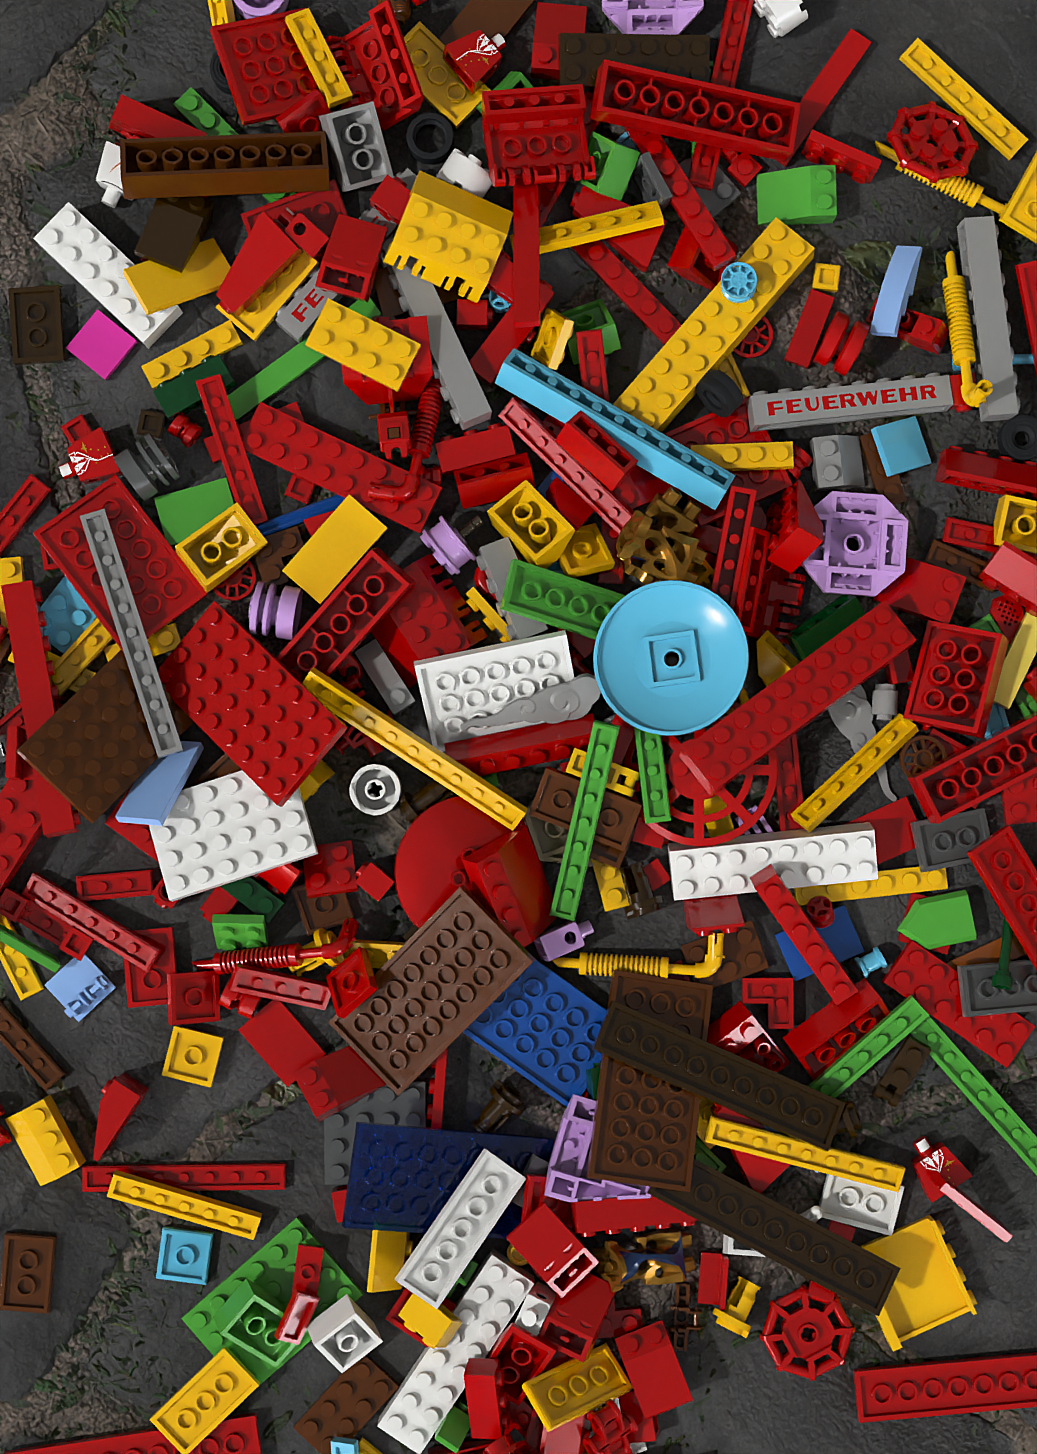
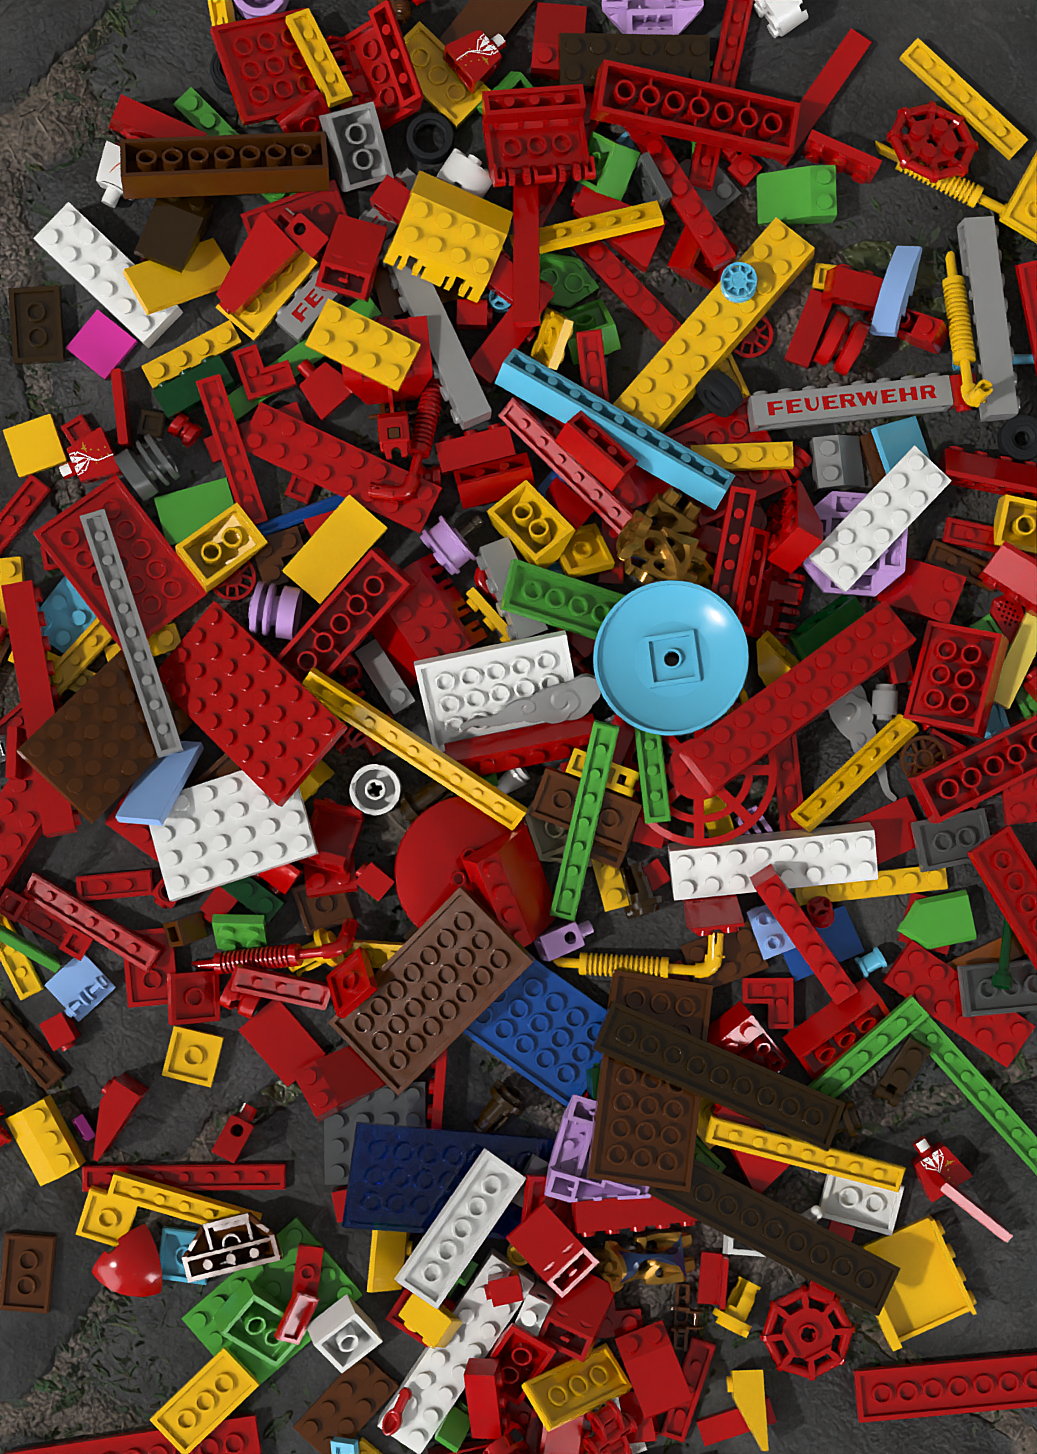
(35, 446): none -> yellow tile
(60, 1031): none -> red brick
(83, 1127): none -> magenta tile
(105, 1217): none -> yellow plate
(121, 408): none -> red tile
(132, 1265): none -> red brick
(185, 930): none -> reddish brown brick
(230, 1145): none -> red torso
(230, 1247): none -> reddish brown wedge
(262, 380): none -> red plate
(323, 388): none -> red torso
(335, 834): none -> red panel
(393, 1418): none -> red piece
(504, 1288): none -> red brick
(513, 780): none -> white cone
(567, 277): none -> bright green tile
(695, 1368): none -> red tile
(728, 1424): none -> red tile
(749, 1396): none -> yellow slope
(768, 932): none -> light blue hinge
(852, 288): none -> red brick
(879, 519): none -> white plate

